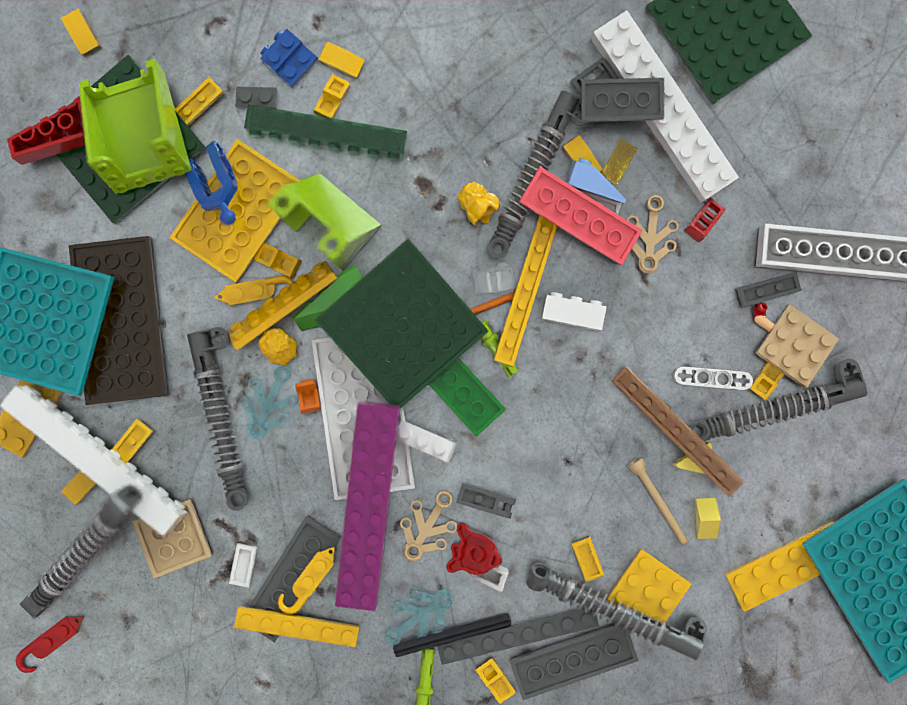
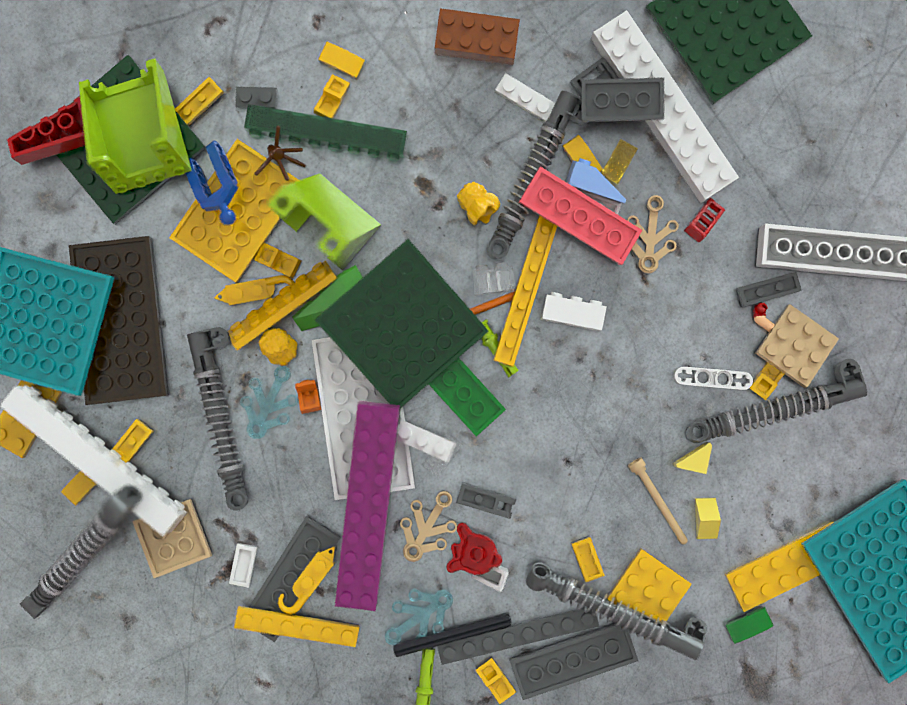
(49, 641): red plate -> none
(79, 31): yellow slope -> none
(277, 153): none -> reddish brown plant
(288, 57): blue plate -> none
(476, 36): none -> dark orange brick
(525, 97): none -> white plate
(678, 431): medium nougat tile -> none
(749, 625): none -> green slope

